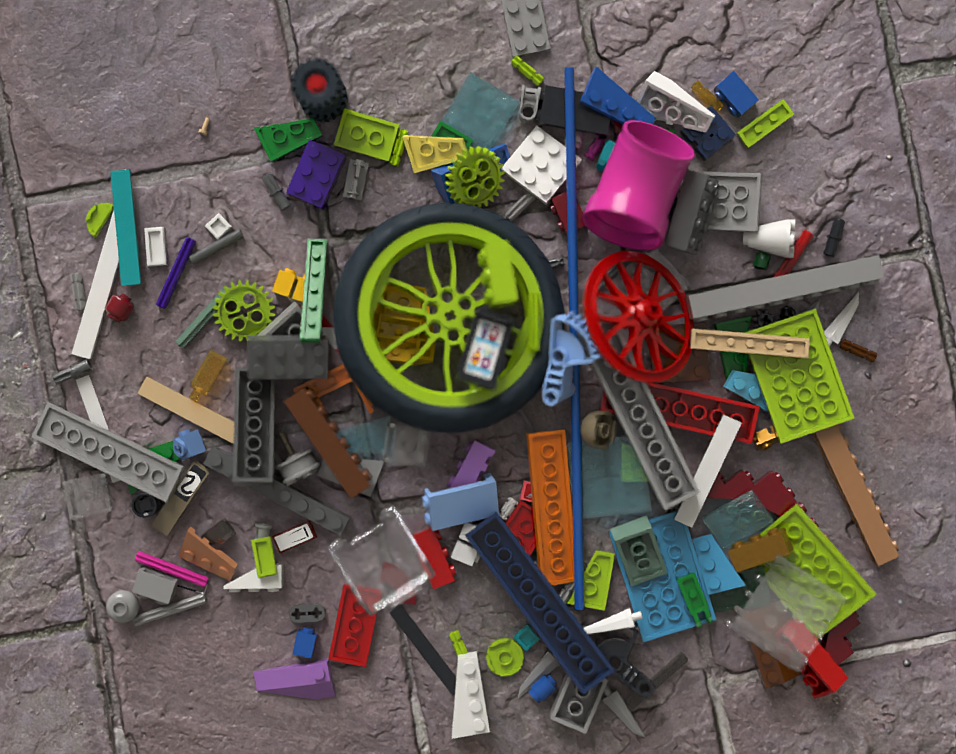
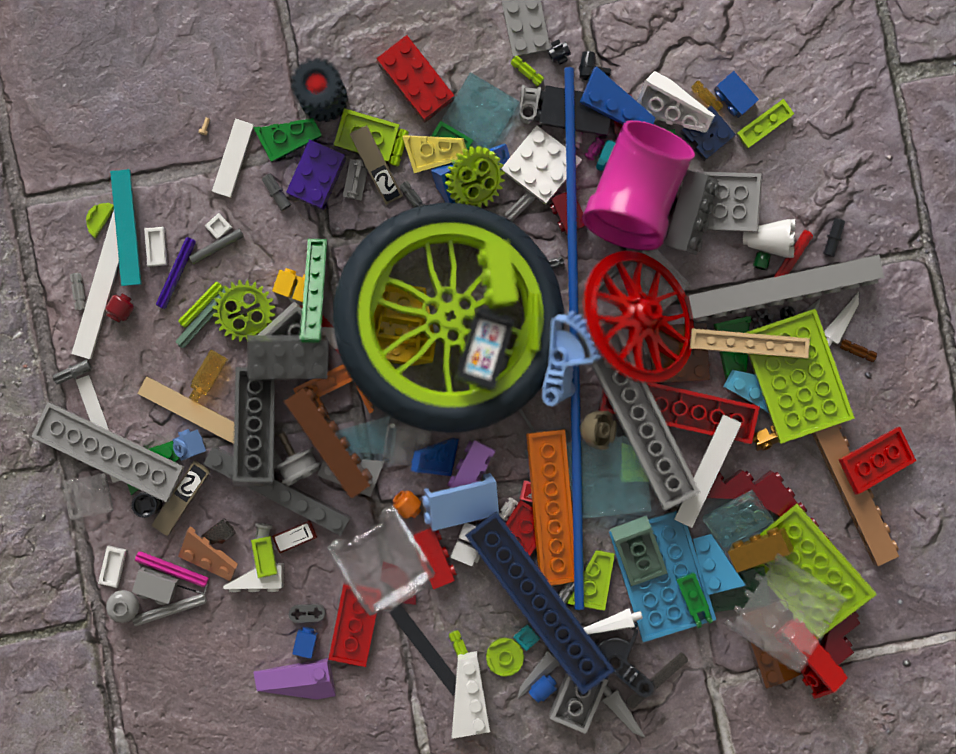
(112, 566): none -> white tile
(200, 305): none -> lime axle
(233, 158): none -> white tile
(376, 164): none -> dark tan slope
(407, 504): none -> orange head
(411, 195): none -> dark grey axle
(415, 78): none -> red brick
(436, 458): none -> blue wing
(559, 52): none -> black gear
(587, 63): none -> black piece
(877, 460): none -> red plate

